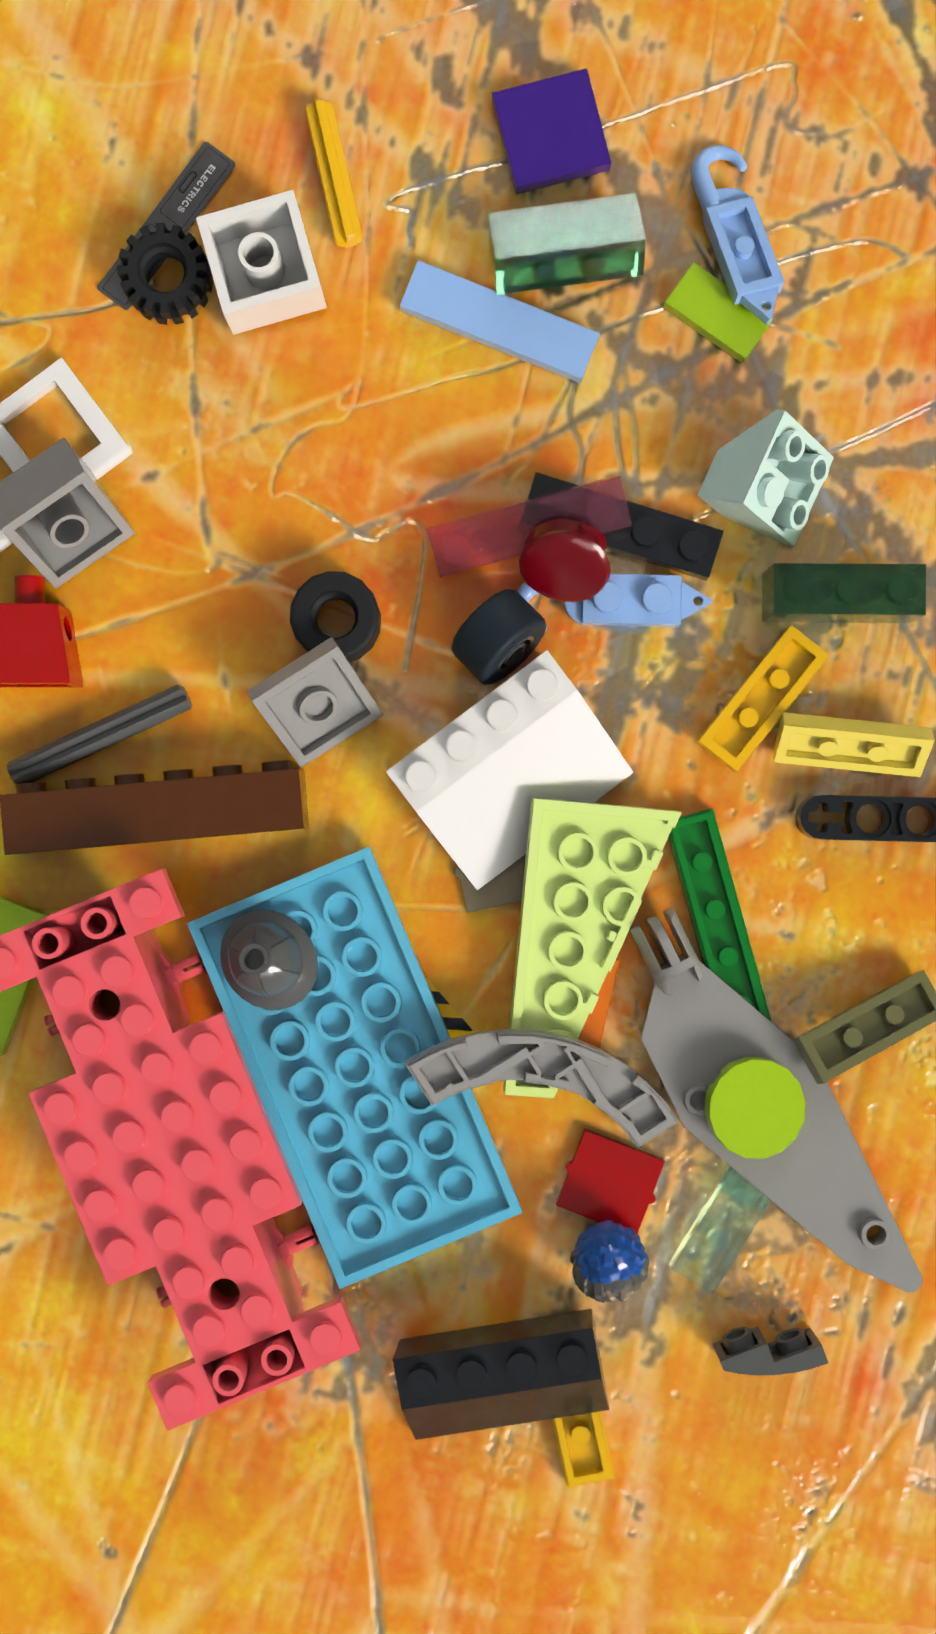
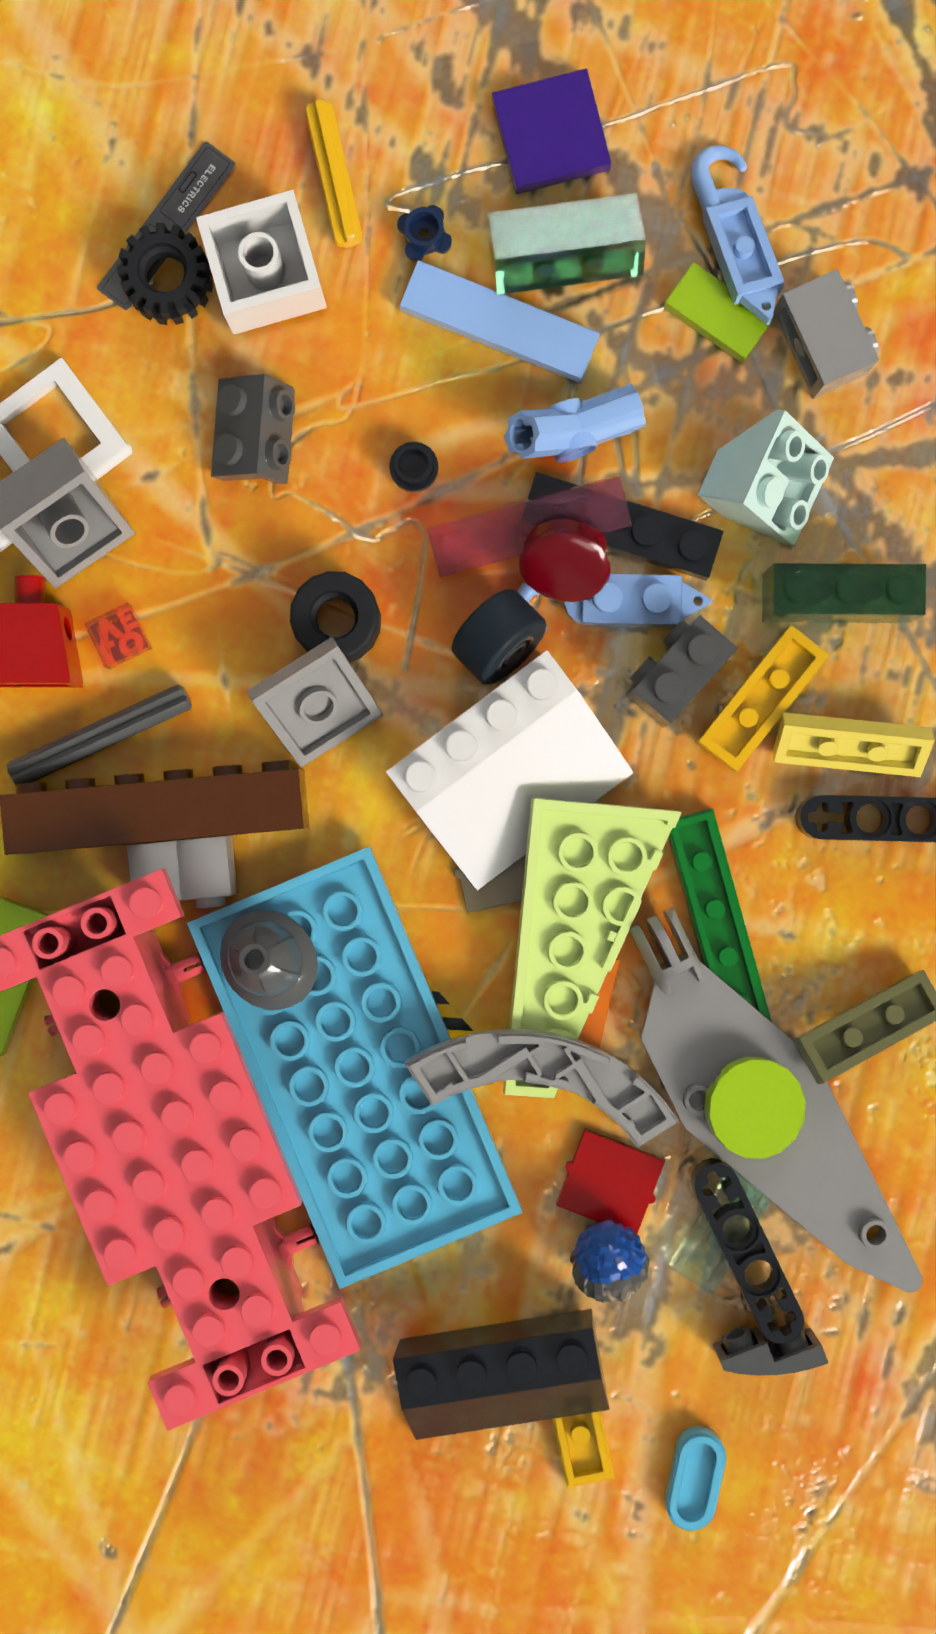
(118, 635): none -> clear orange tile
(196, 867): none -> light grey brick
(253, 429): none -> dark grey bracket
(413, 467): none -> black plate
(420, 219): none -> dark blue plate
(574, 425): none -> light blue piece
(682, 671): none -> dark grey brick
(695, 1478): none -> medium azure tile
(746, 1250): none -> black beam
(826, 333): none -> light grey brick

